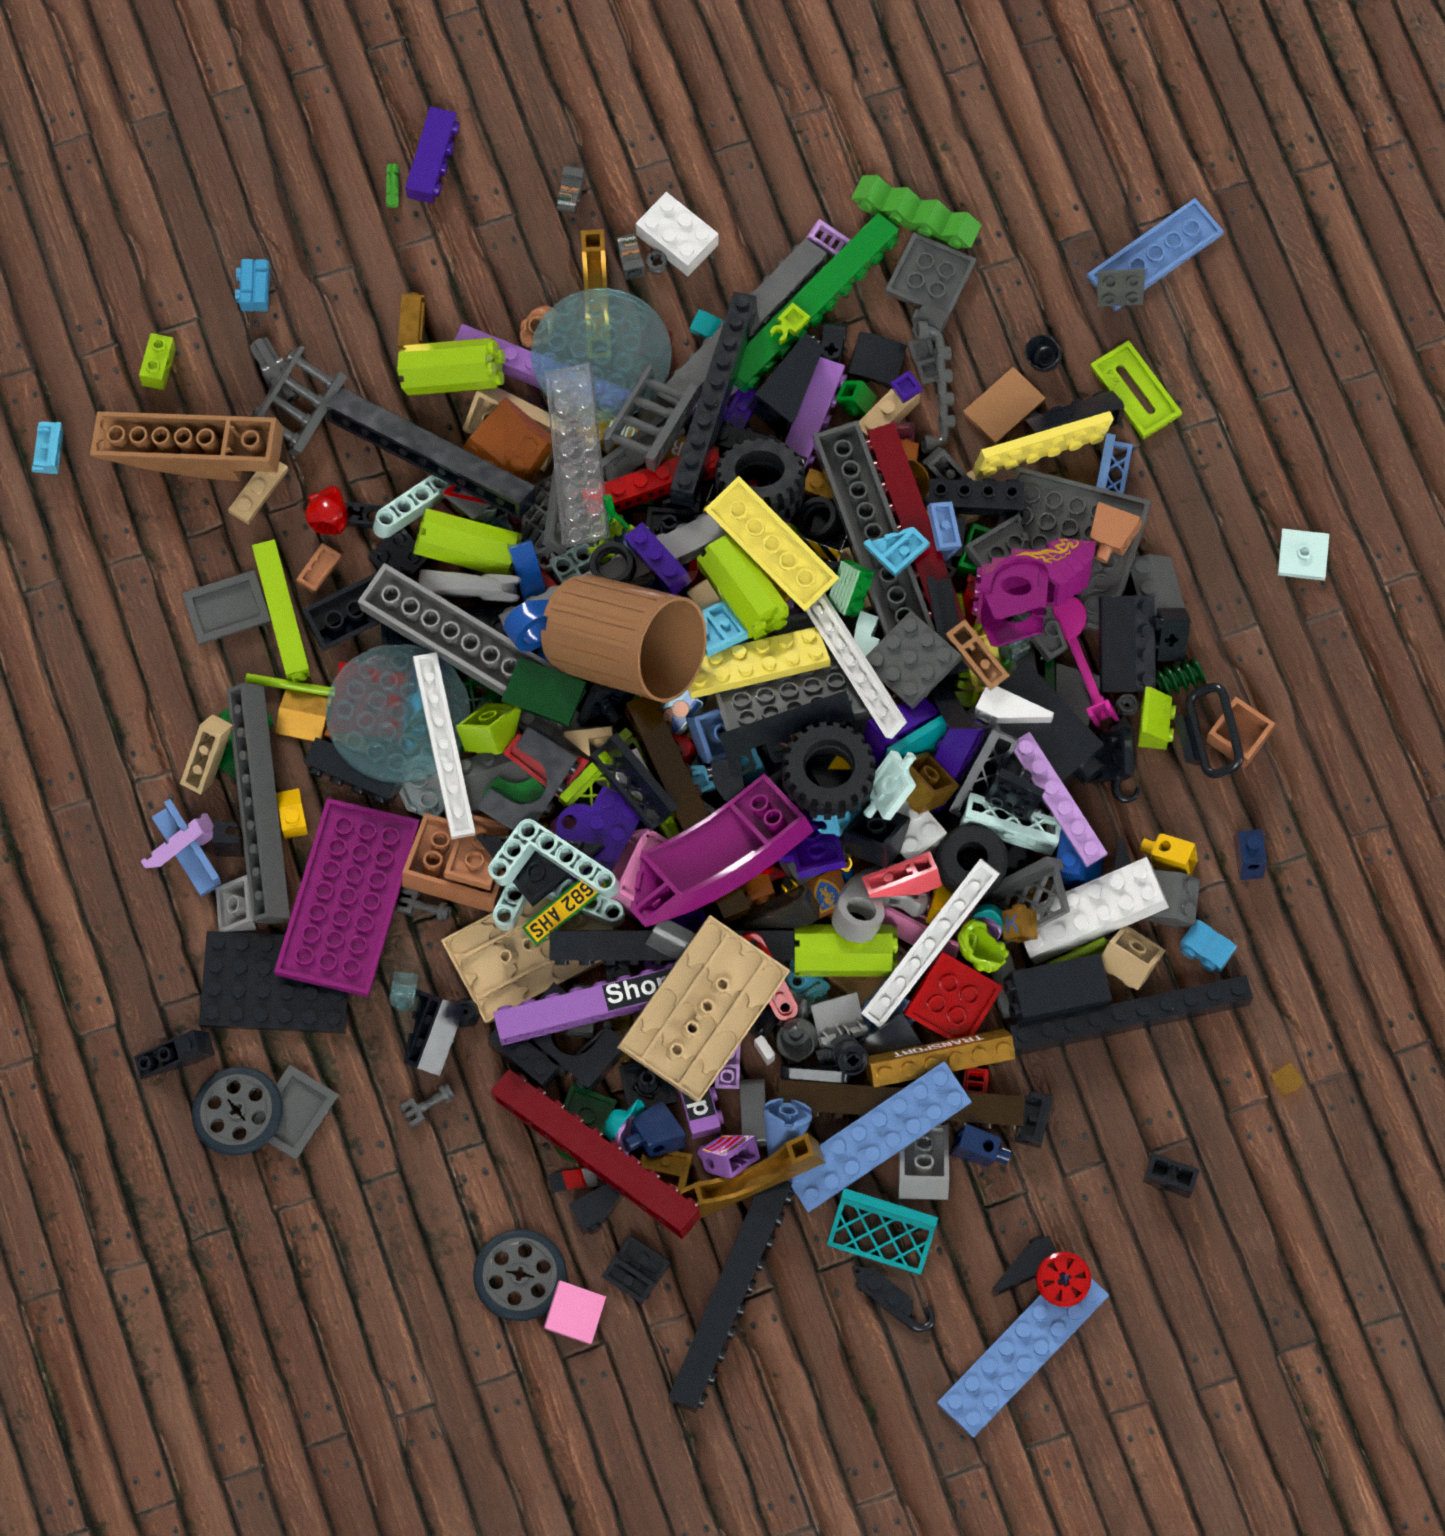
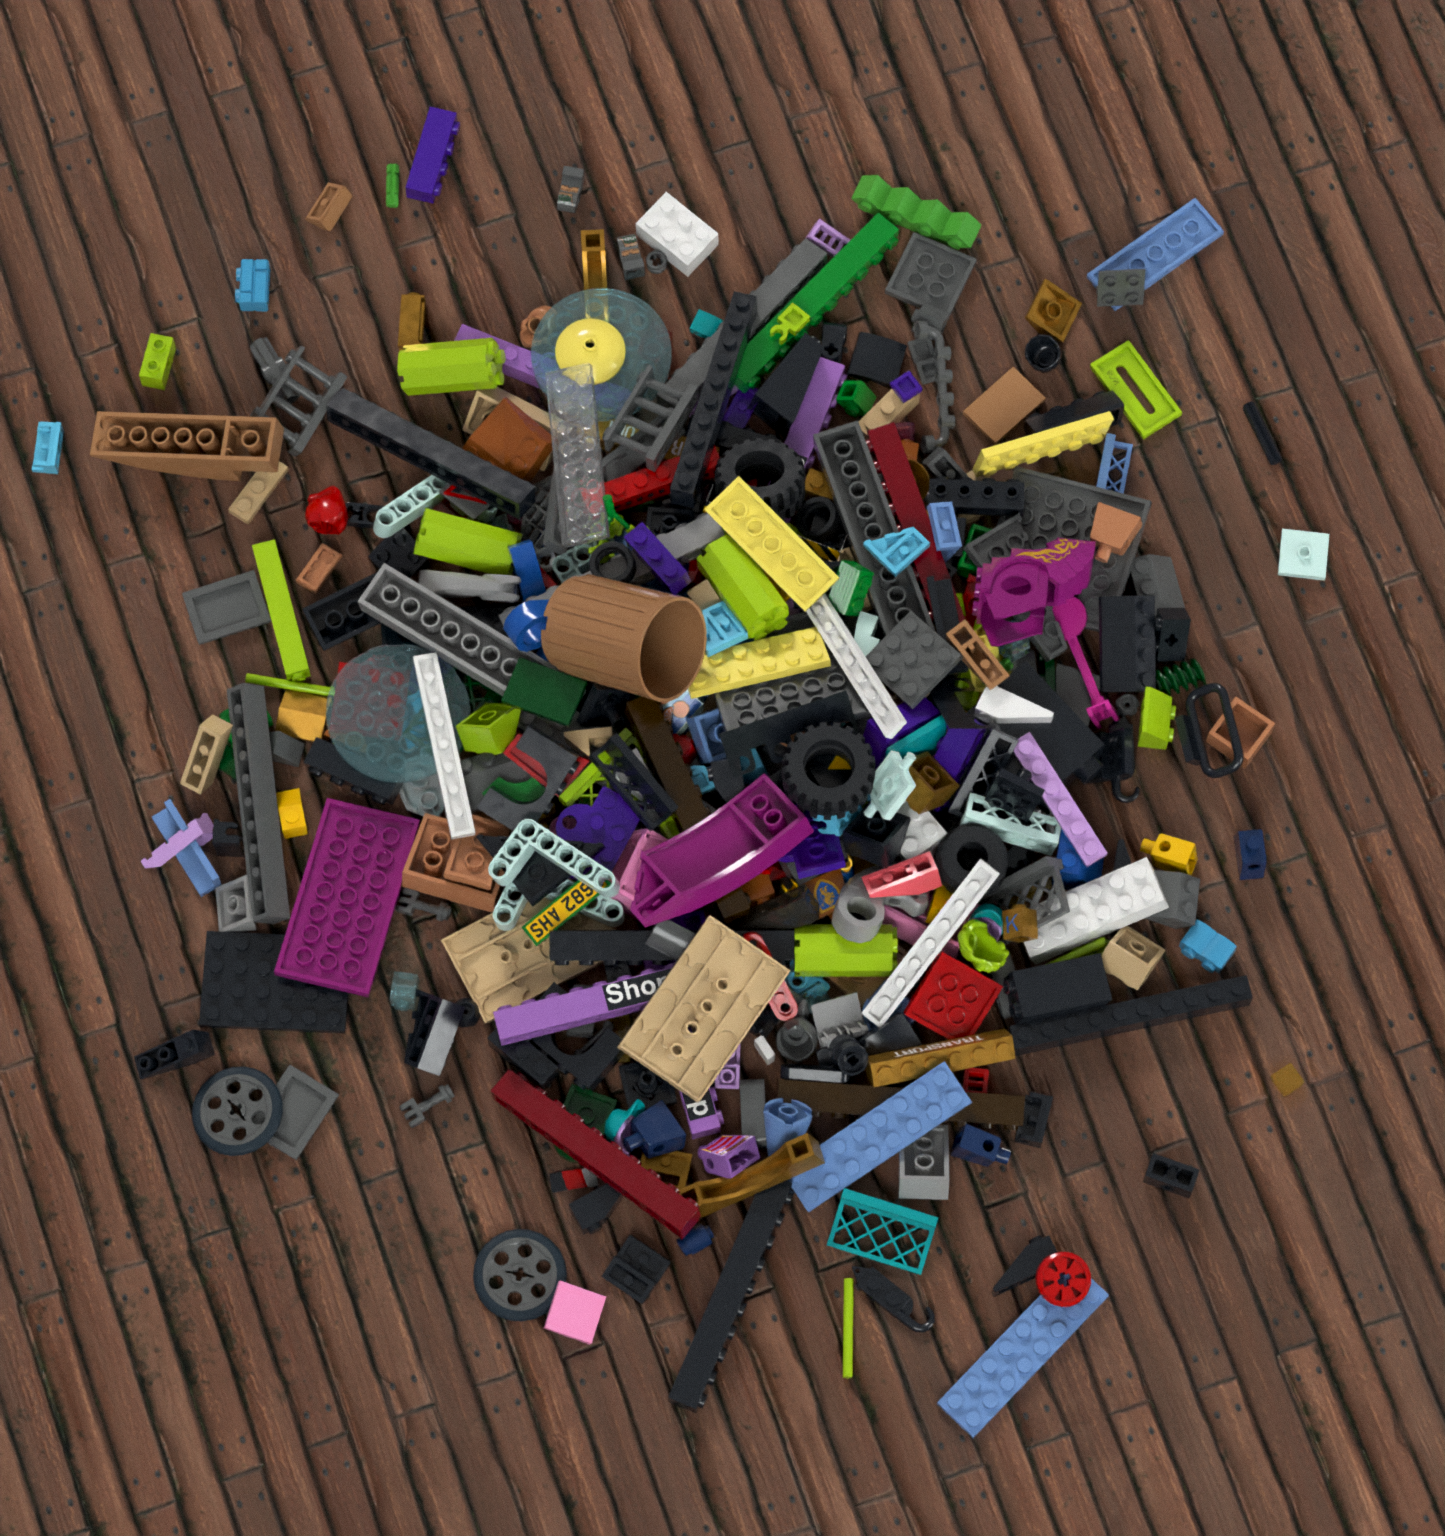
(285, 749): none -> dark grey slope
(329, 206): none -> medium nougat slope
(605, 356): none -> light yellow dish
(696, 1239): none -> dark blue brick
(848, 1328): none -> lime bar
(1052, 311): none -> pearl gold slope
(1262, 433): none -> black axle

